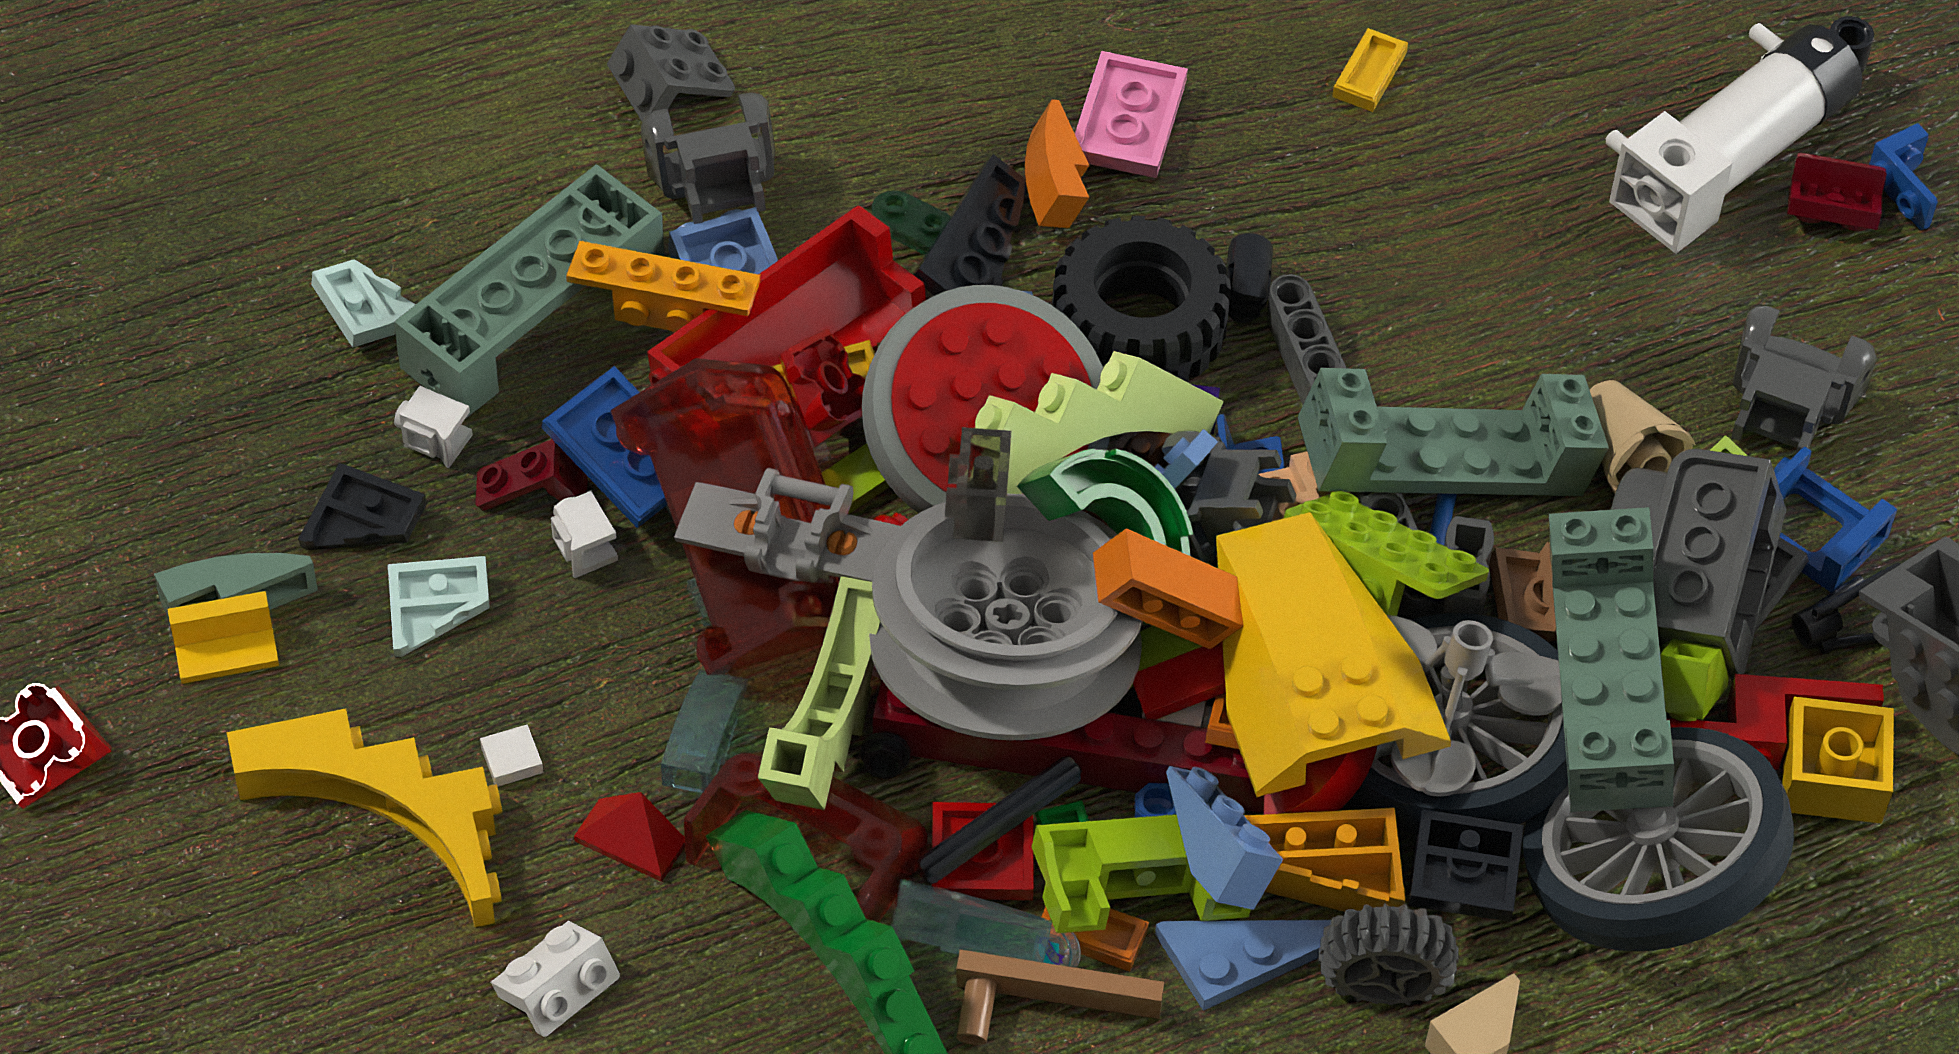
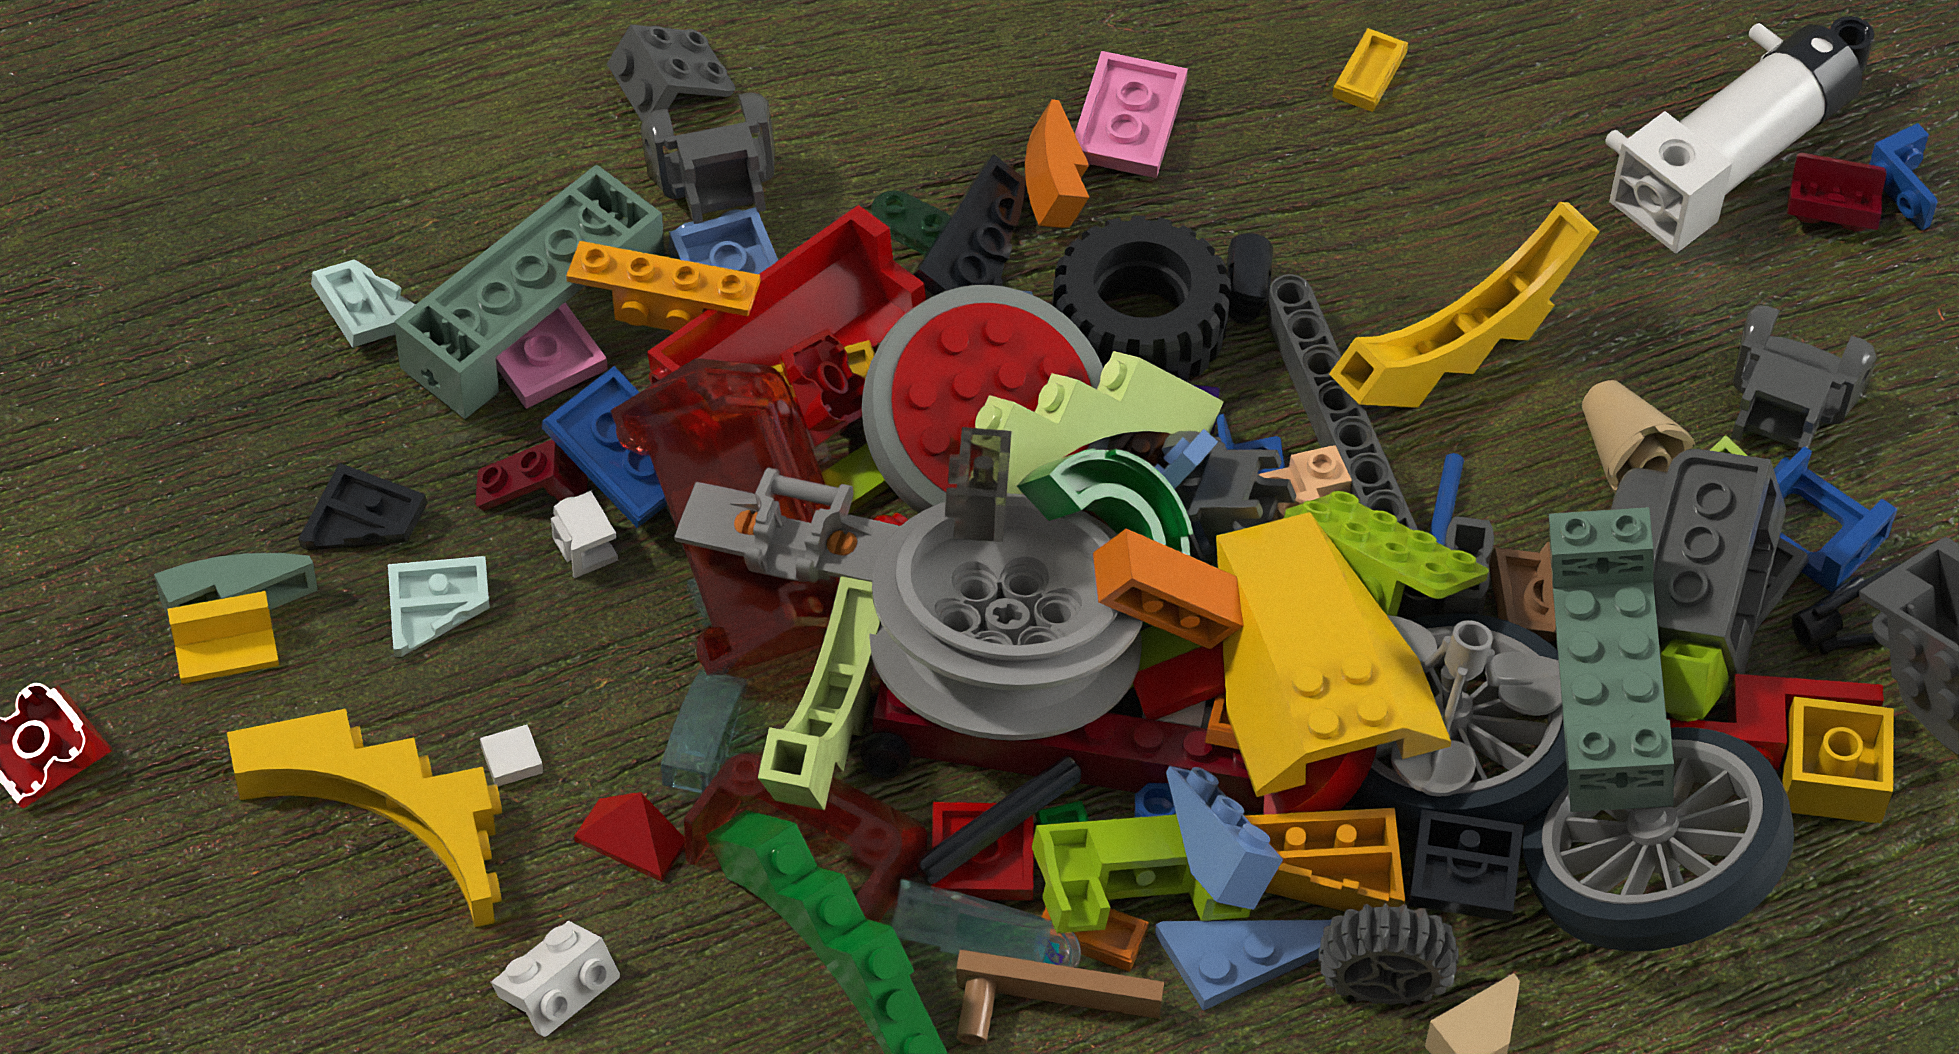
(433, 425): white window -> none
(550, 358): none -> bright pink plate
(1508, 304): none -> yellow arch
(1531, 451): sand green plate -> none

